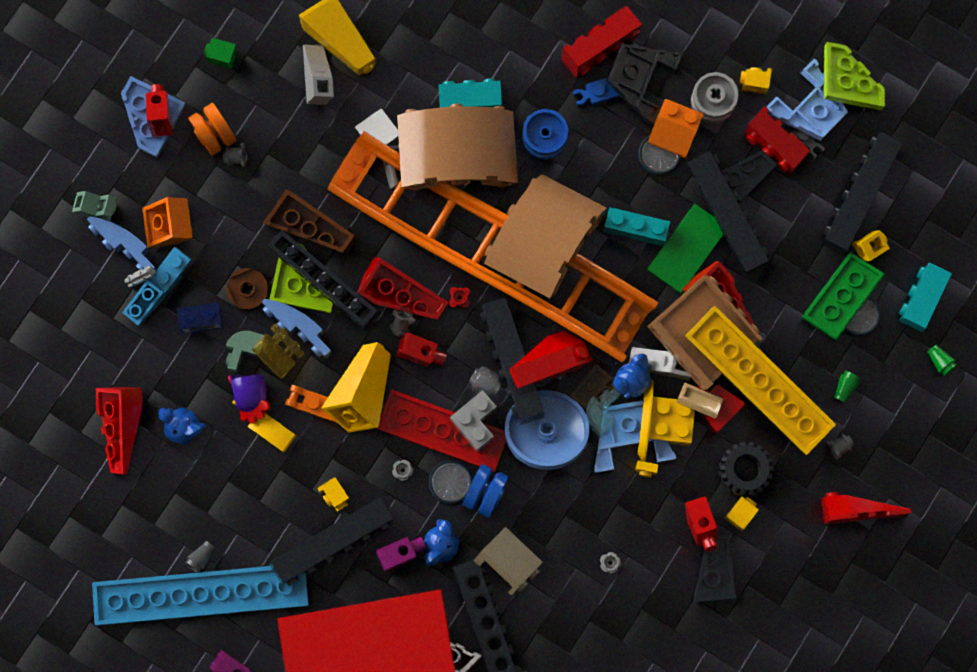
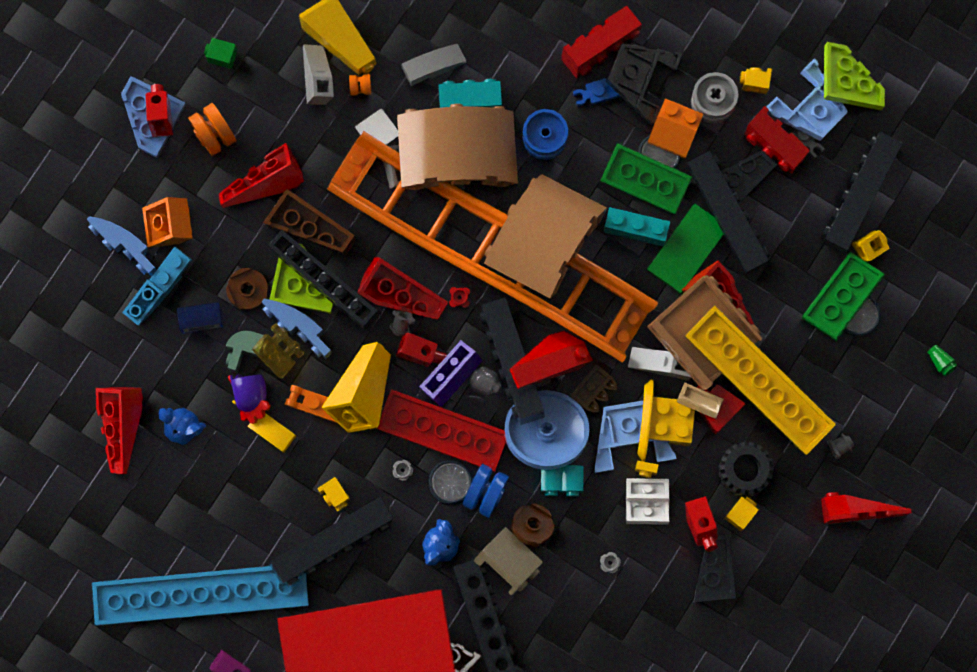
(93, 205): sand green brick -> none
(140, 276): light grey axle -> none
(199, 558): dark grey cone -> none
(235, 156): dark grey brick -> none
(270, 178): none -> red wedge
(365, 84): none -> orange wheel
(390, 557): magenta torso -> none
(433, 63): none -> light grey slope
(451, 373): none -> dark purple brick
(469, 421): light grey brick -> none
(529, 535): none -> reddish brown plate
(563, 480): none -> teal brick
(597, 416): clear light blue brick -> none
(633, 377): blue hair -> none
(646, 179): none -> green tile
(647, 501): none -> white slope
(846, 386): green cone -> none
(924, 296): teal brick -> none

